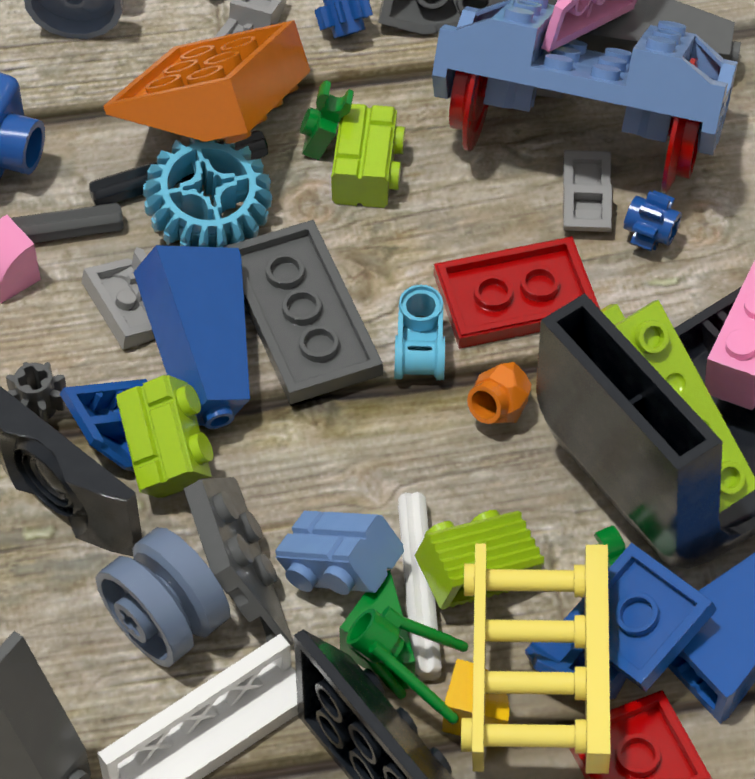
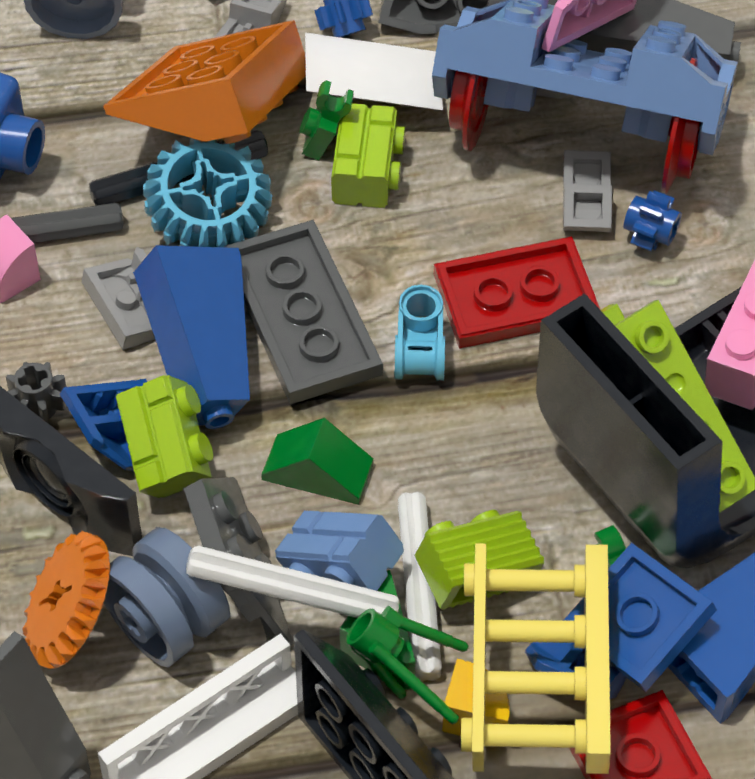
(67, 599): none -> orange gear
(285, 583): none -> white axle
(319, 461): none -> green slope
(371, 70): none -> white sticker
(499, 394): orange rock -> none

